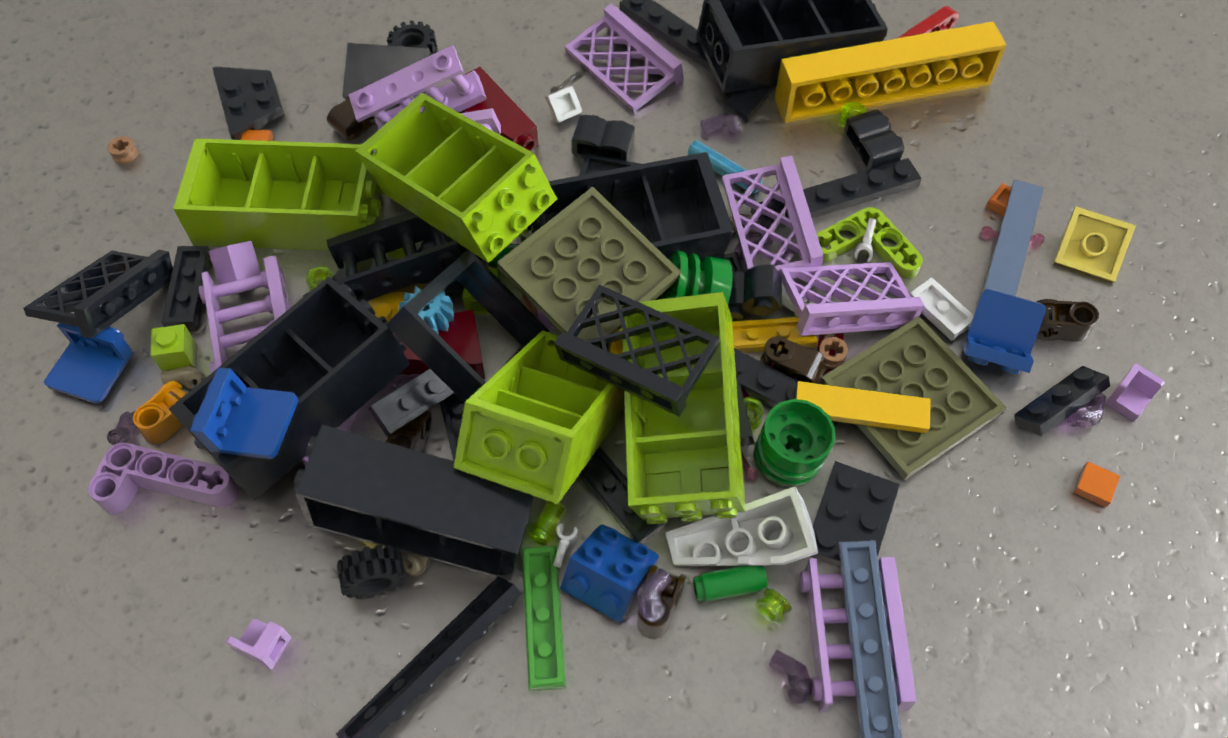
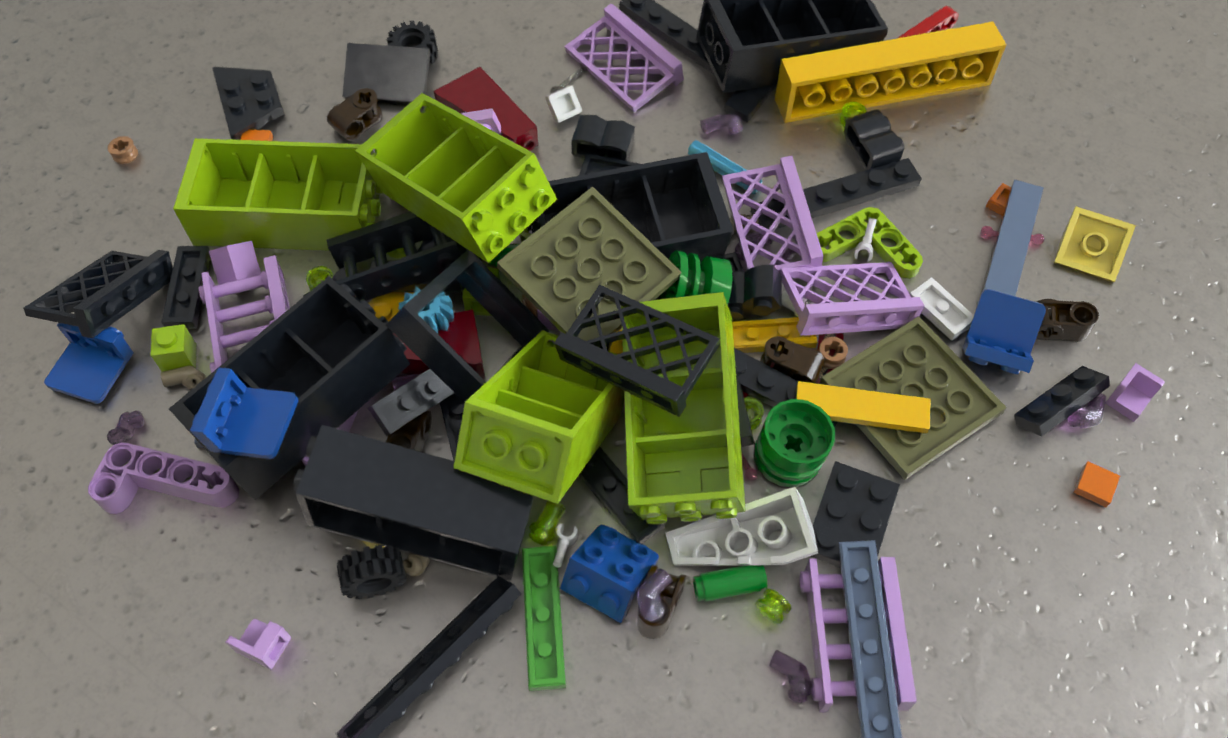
(157, 411): light orange piece -> none
(418, 78): lavender fence -> none

